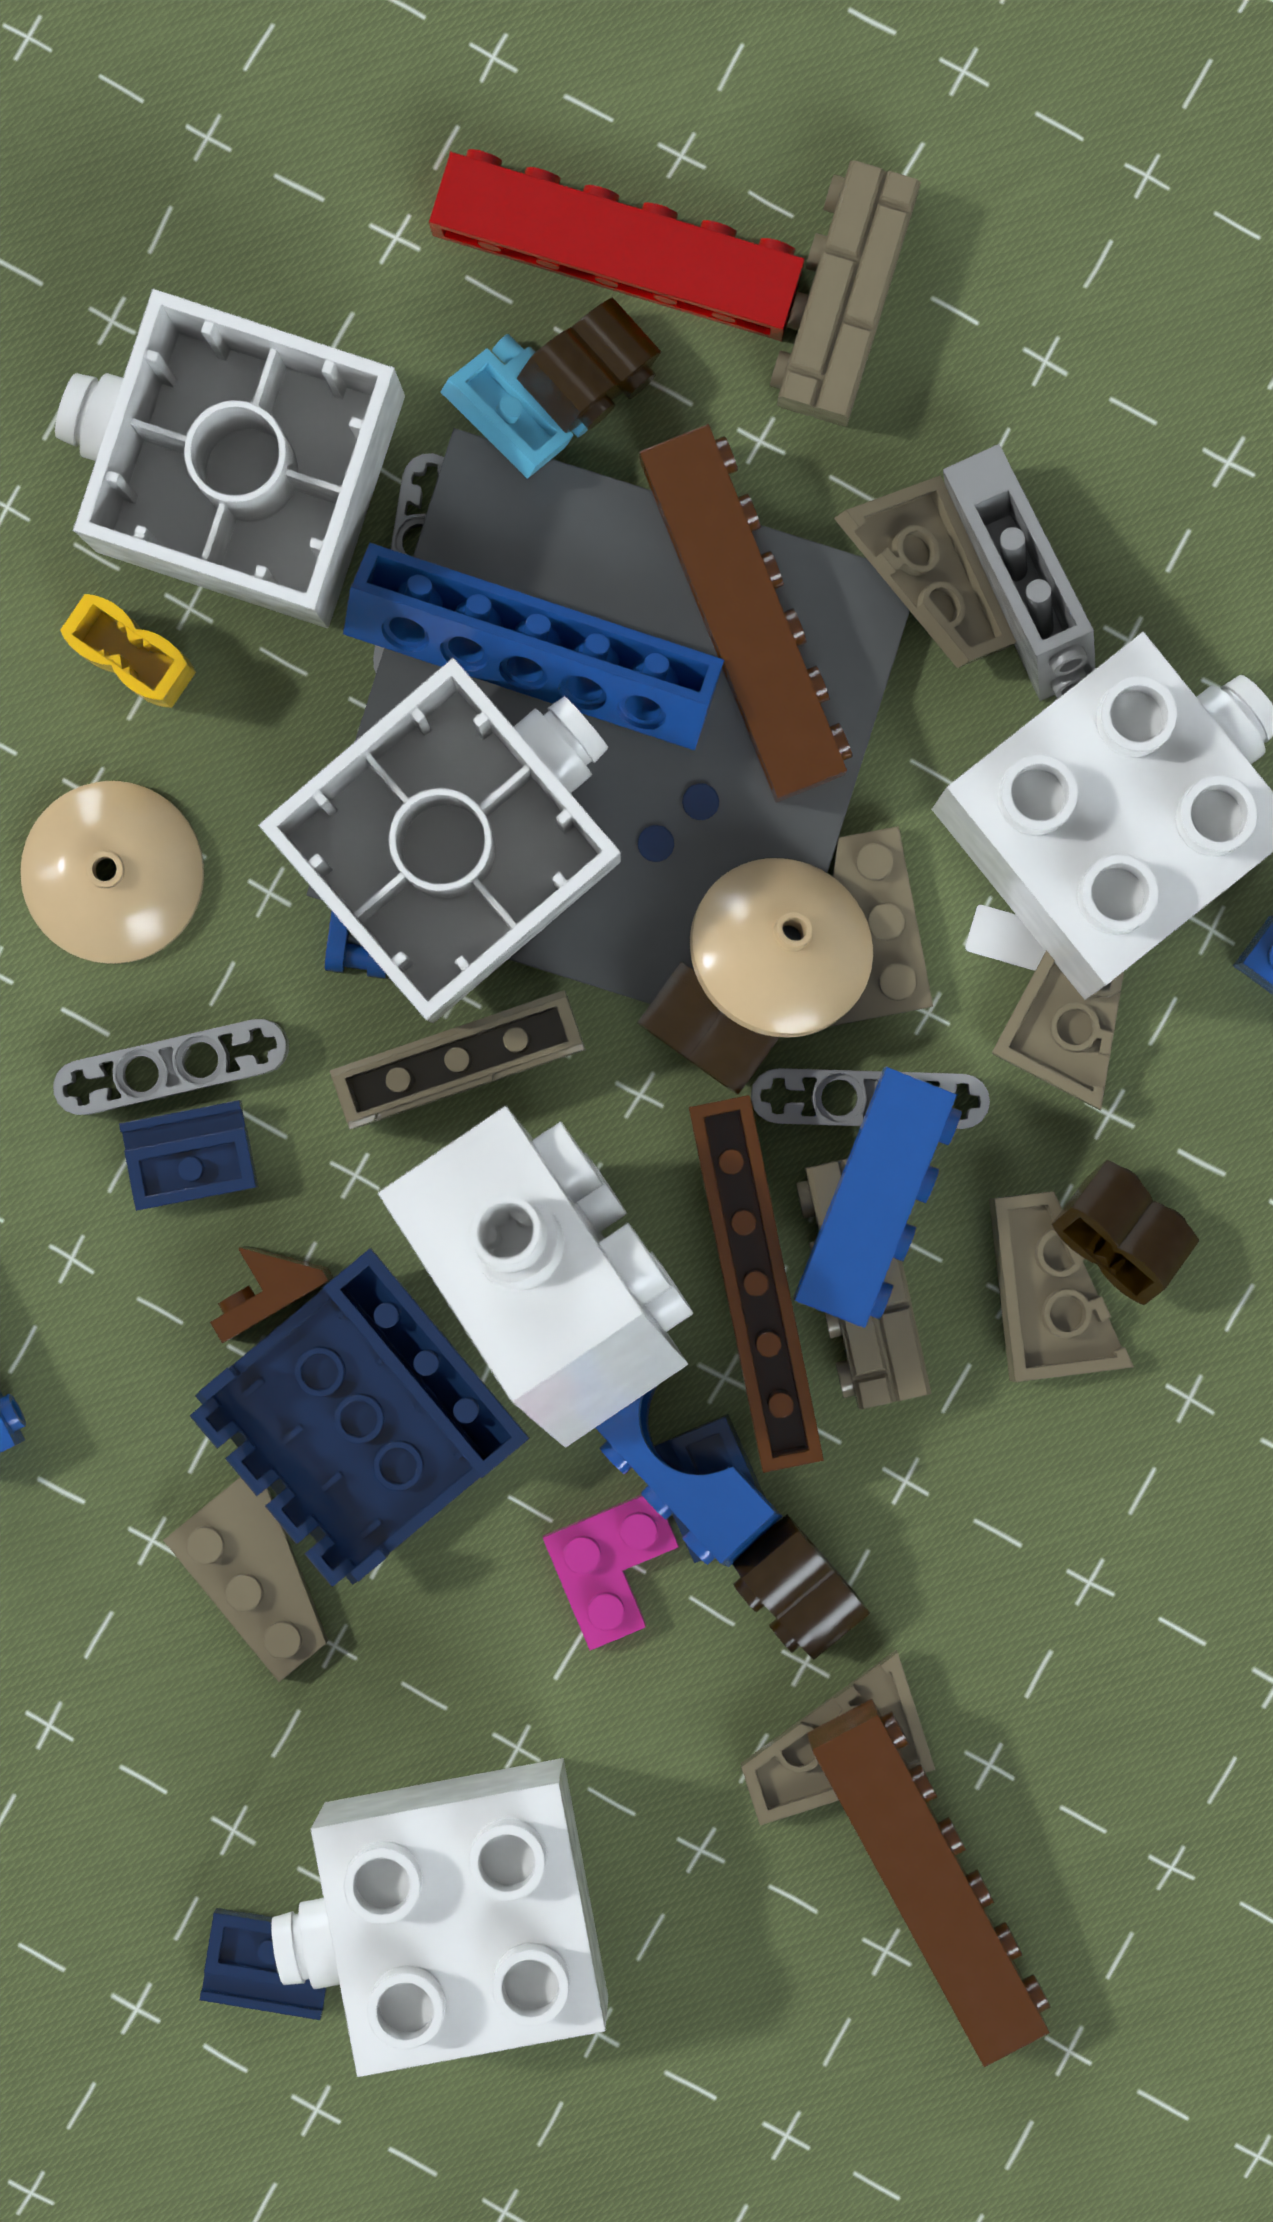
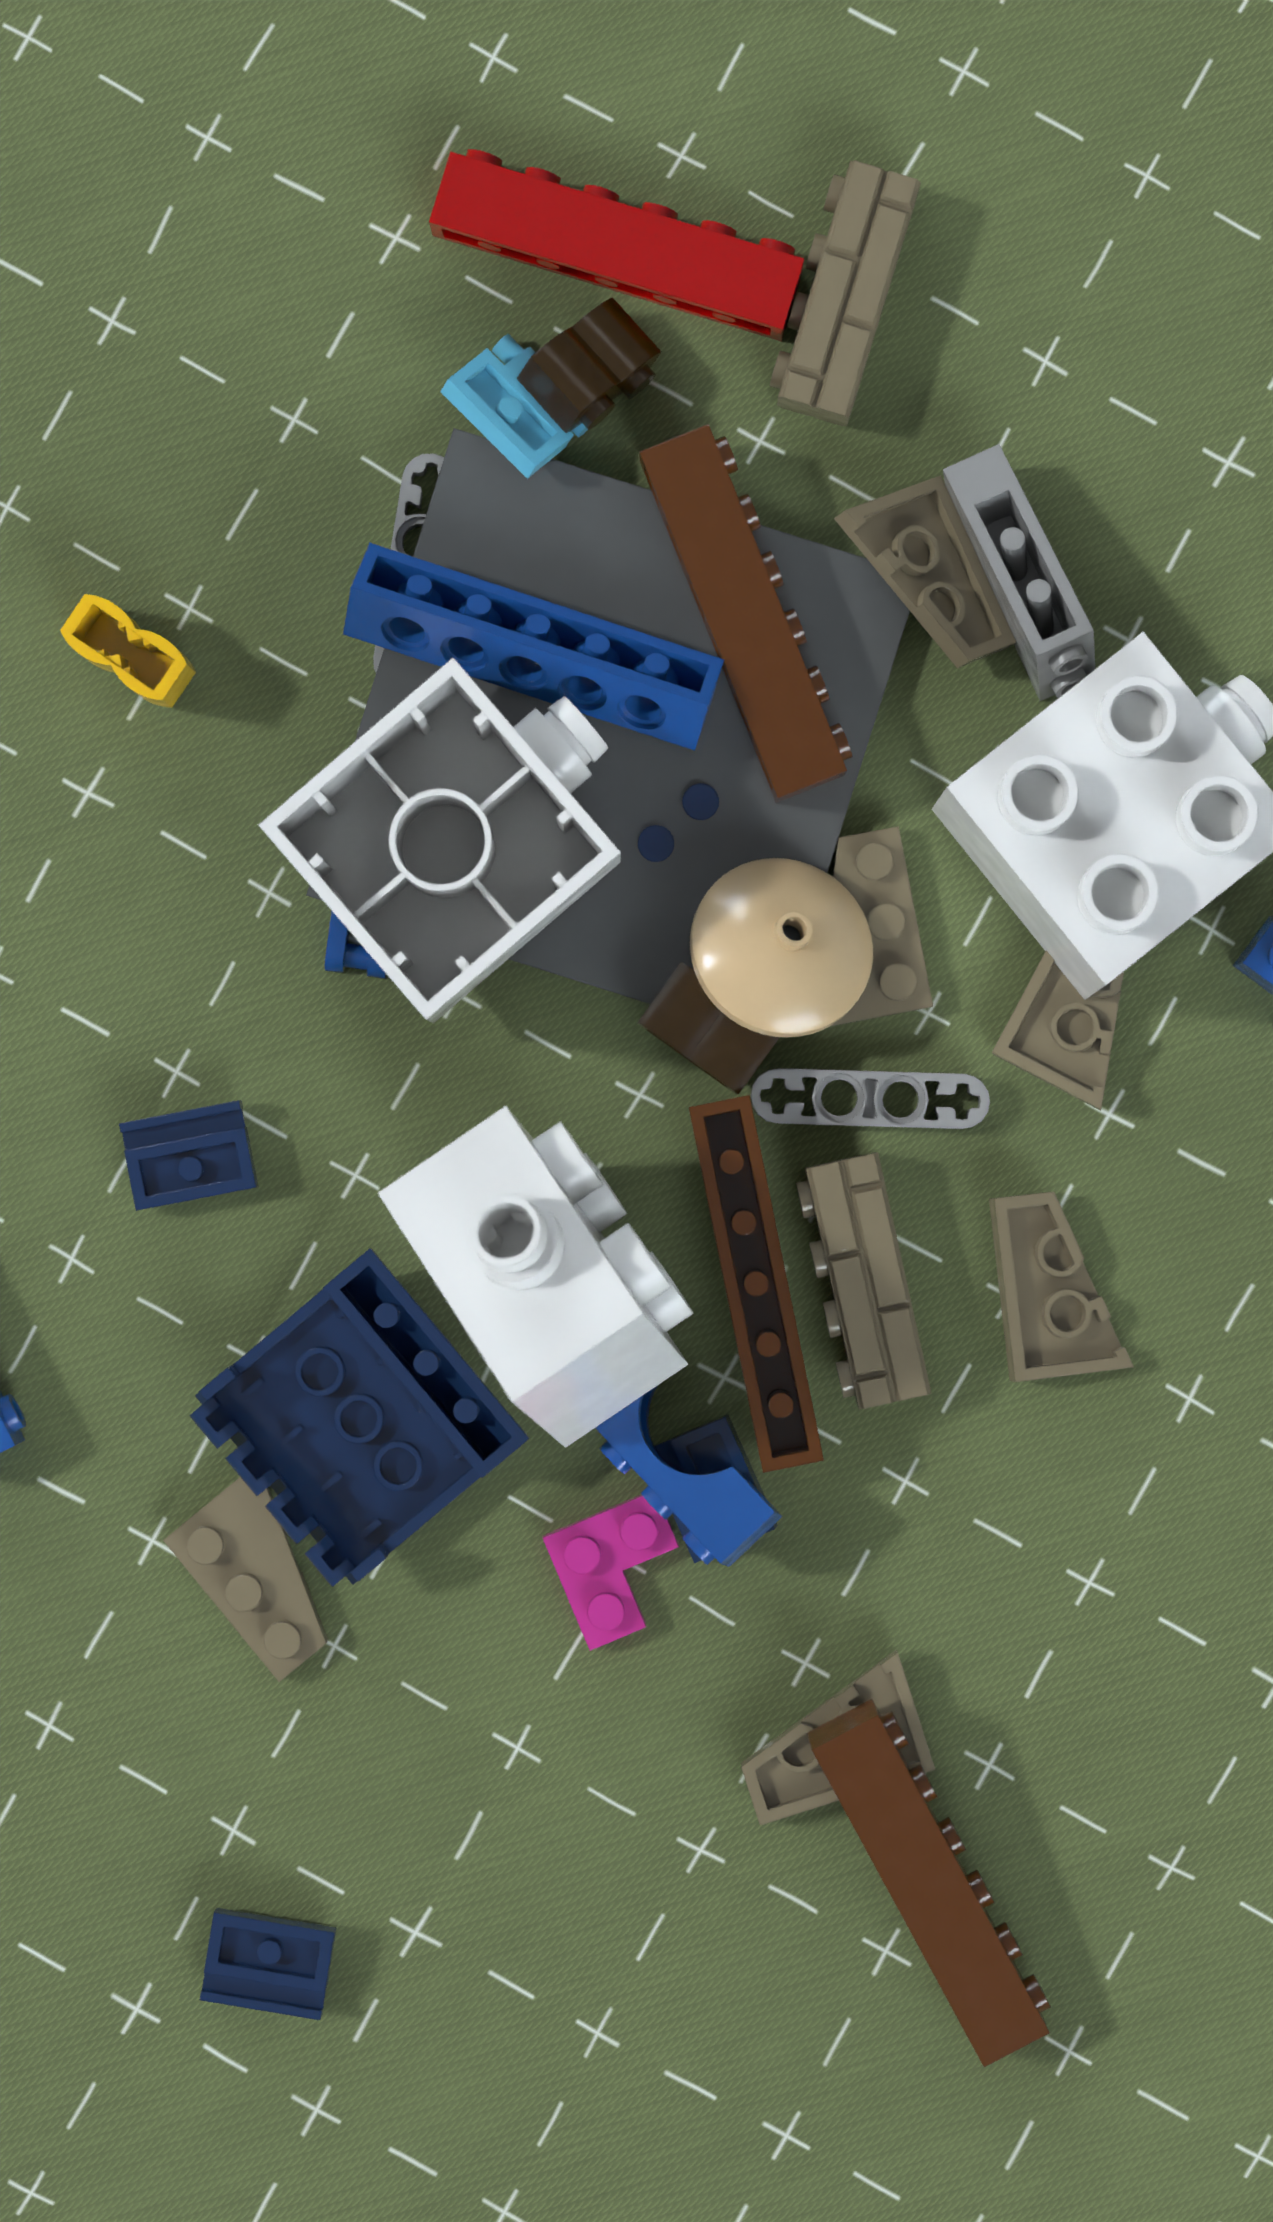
(154, 881): tan dish -> none
(170, 1062): light grey beam -> none
(232, 456): white brick -> none
(282, 1283): reddish brown slope -> none
(451, 1919): white brick -> none
(457, 1060): dark tan brick -> none
(799, 1588): dark brown brick -> none
(875, 1197): blue brick -> none
(1003, 938): white sticker -> none
(1125, 1232): dark brown brick -> none

